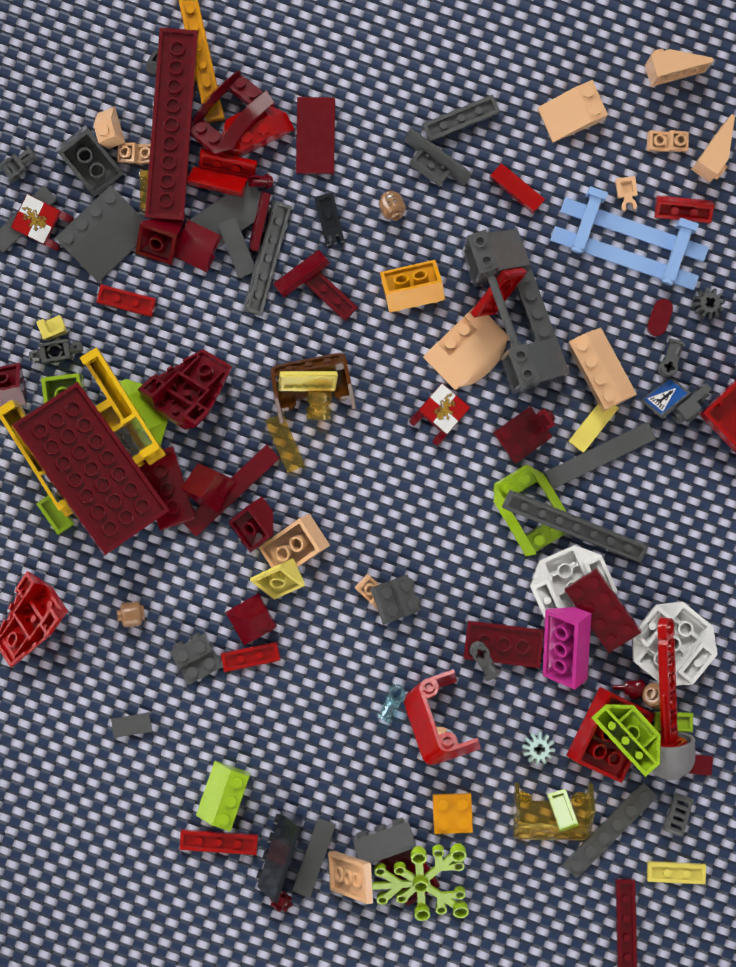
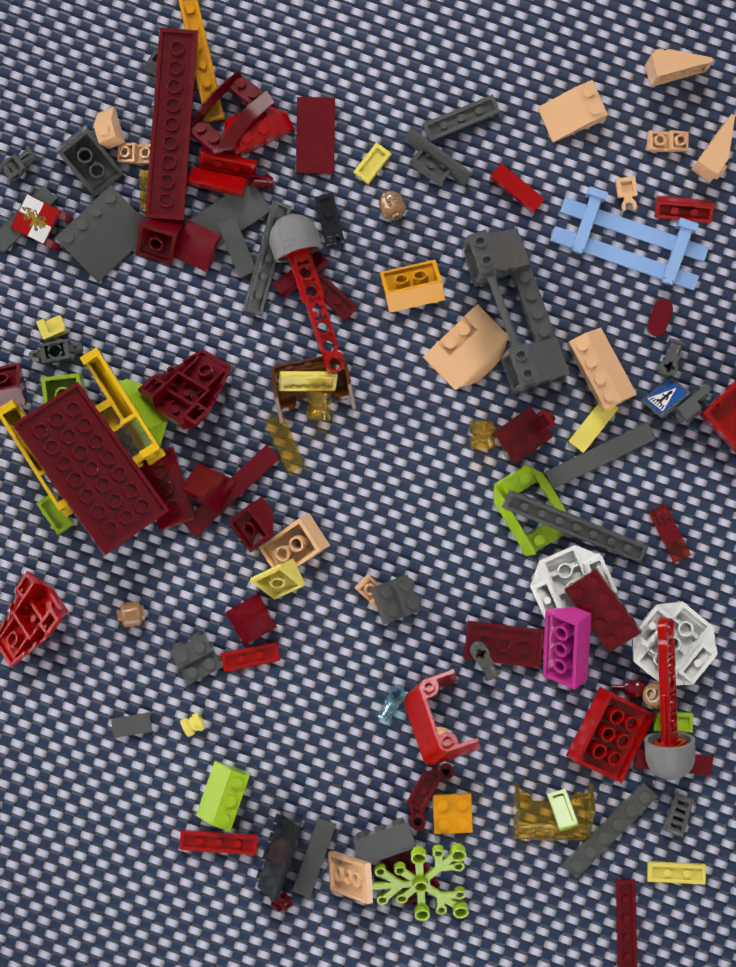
(126, 300): red tile -> none
(193, 724): none -> light yellow wheel
(259, 221): dark red tile -> none
(293, 241): none -> piece
(372, 163): none -> light yellow tile
(423, 792): none -> dark red plate
(442, 410): flag -> none
(482, 435): none -> clear yellow wheel
(507, 282): red tile -> none
(545, 744): light aqua gear -> none
(631, 734): lime wedge -> none
(669, 533): none -> tile
(701, 301): dark grey gear -> none

